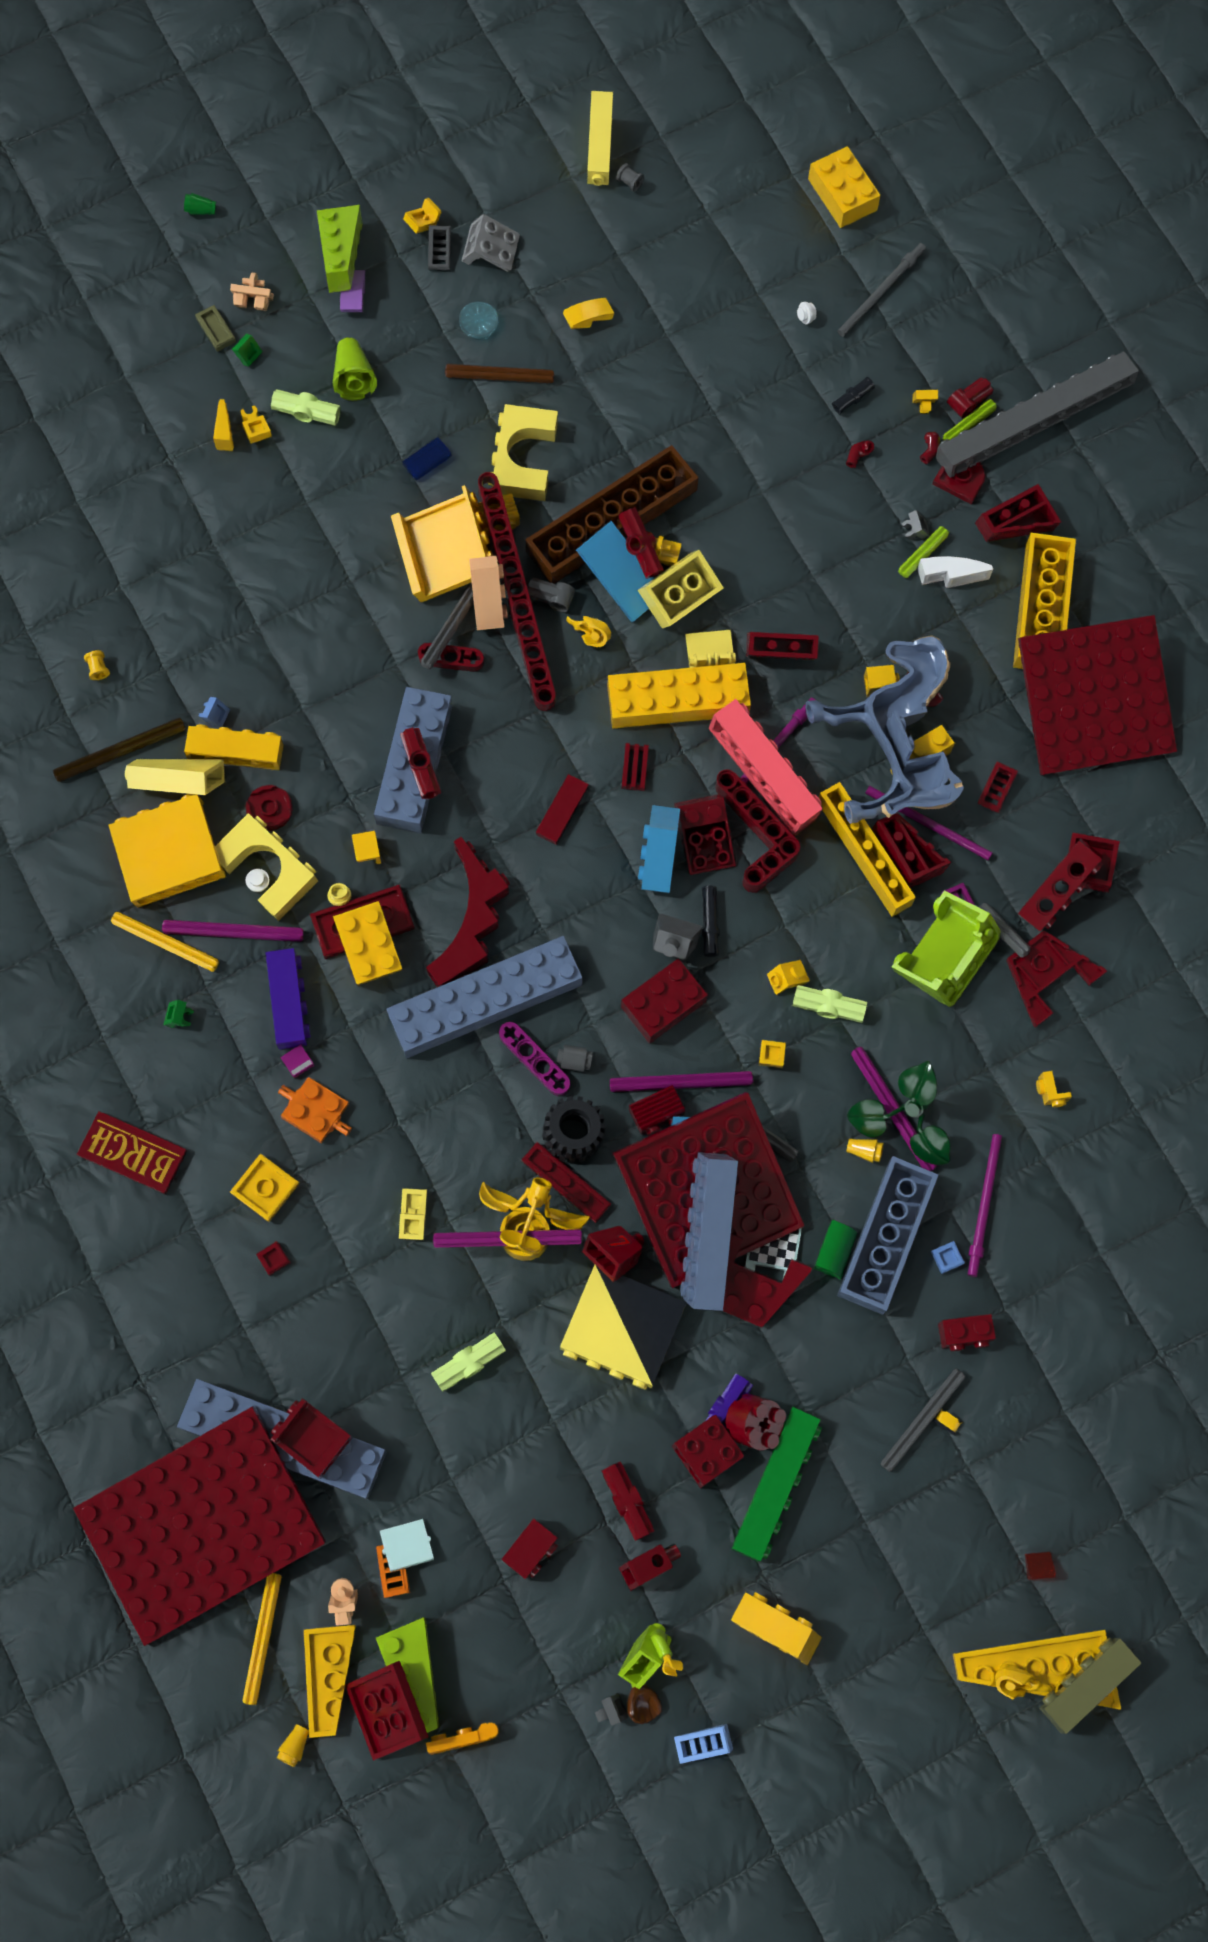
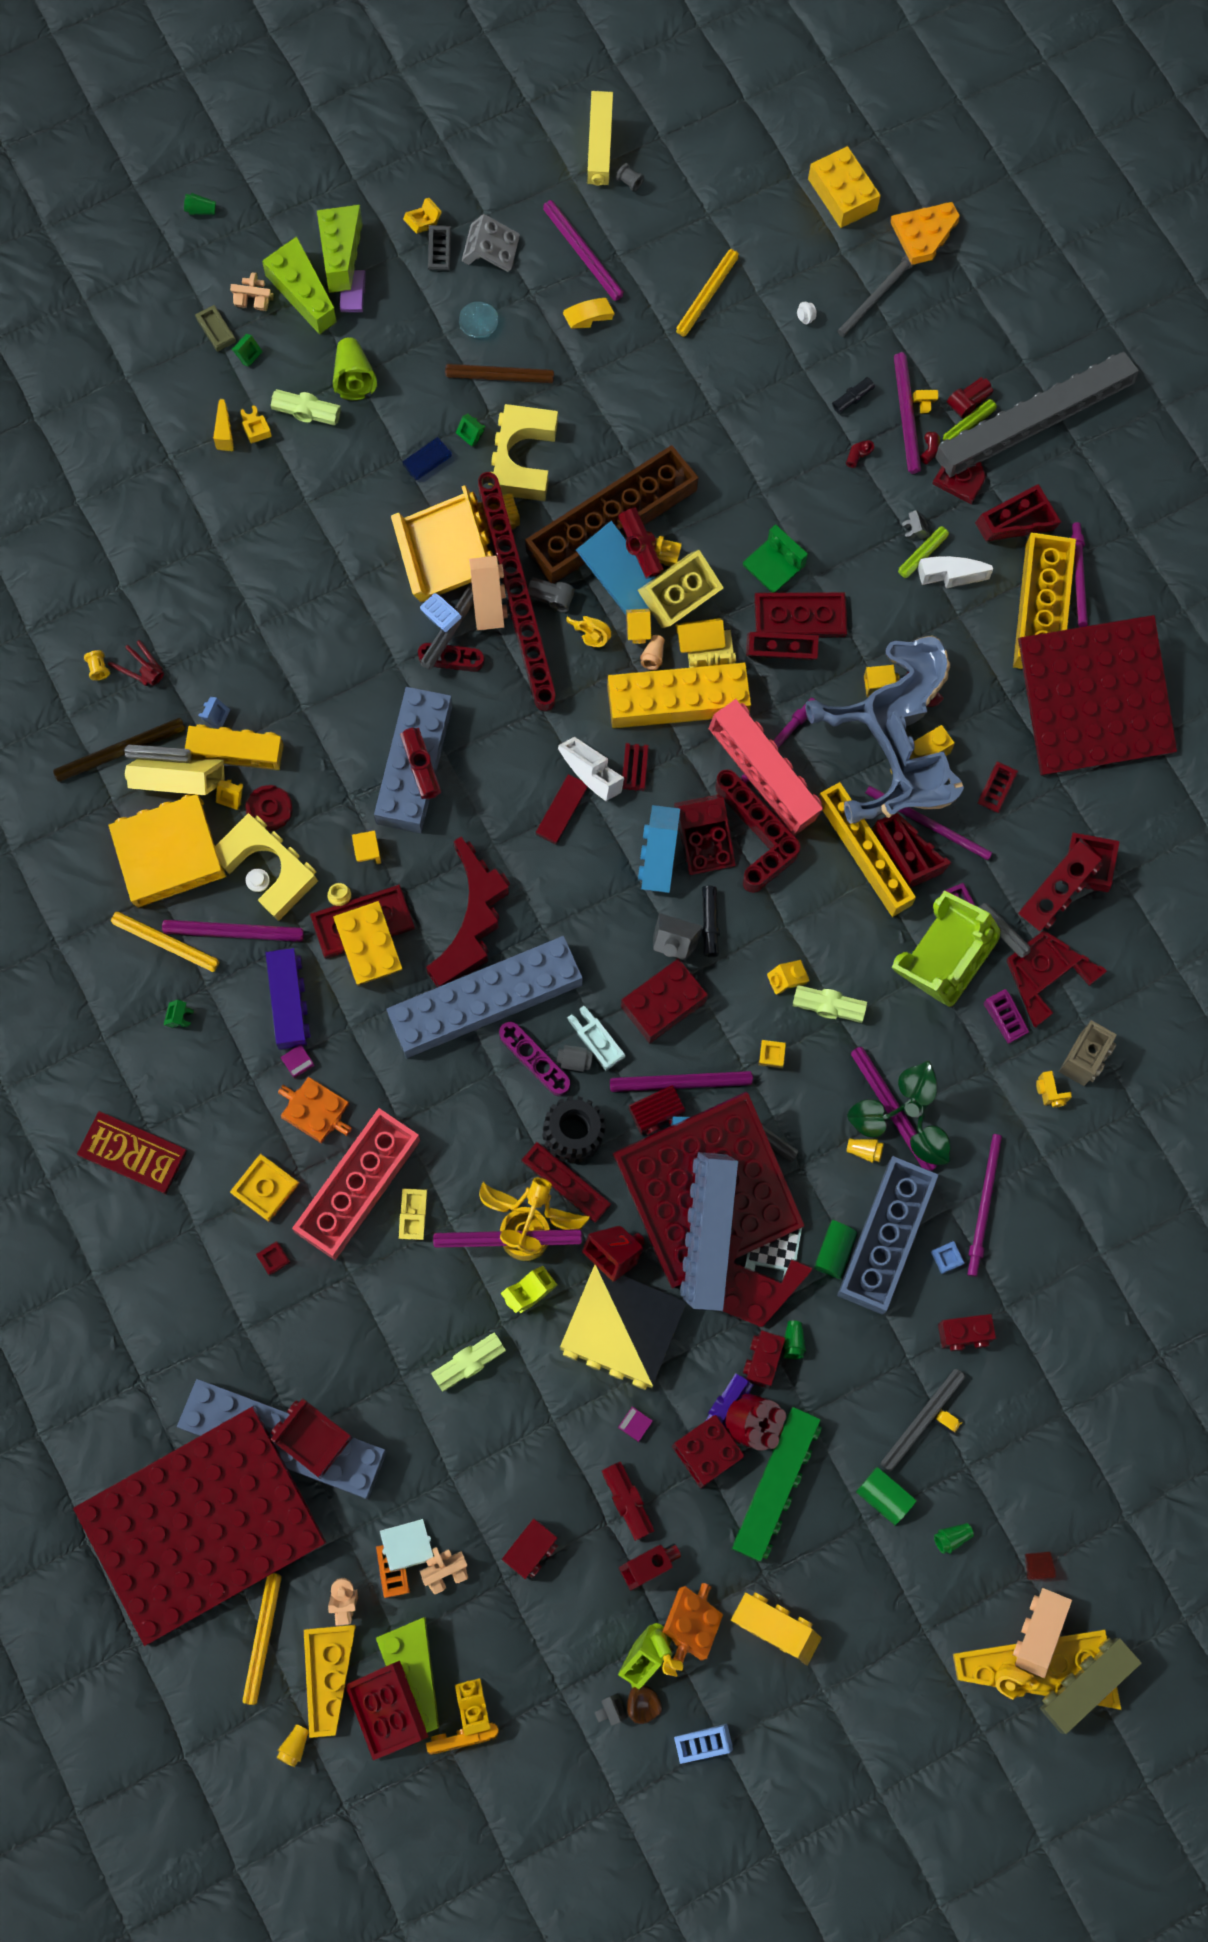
(150, 671): none -> dark red plant
(158, 753): none -> dark grey axle
(229, 794): none -> yellow tile
(298, 282): none -> lime wedge
(356, 1184): none -> coral brick
(440, 612): none -> light blue slope
(441, 1566): none -> light nougat hips
(470, 429): none -> green tile
(472, 1707): none -> yellow slope
(529, 1290): none -> neon yellow brick
(583, 250): none -> magenta axle
(592, 768): none -> white slope
(597, 1039): none -> light aqua hinge
(635, 1424): none -> magenta tile
(638, 625): none -> yellow brick
(653, 653): none -> light nougat cone
(692, 1623): none -> orange plate
(701, 635): none -> yellow panel
(707, 292): none -> yellow axle
(764, 1361): none -> dark red brick
(776, 560): none -> green bracket
(794, 1341): none -> green cone
(801, 613): none -> dark red tile
(886, 1496): none -> green brick
(907, 413): none -> magenta axle
(925, 230): none -> light orange plate
(952, 1537): none -> green cone
(999, 1020): none -> magenta slope
(1042, 1632): none -> light nougat brick
(1079, 574): none -> magenta bar
(1081, 1063): none -> dark tan piece

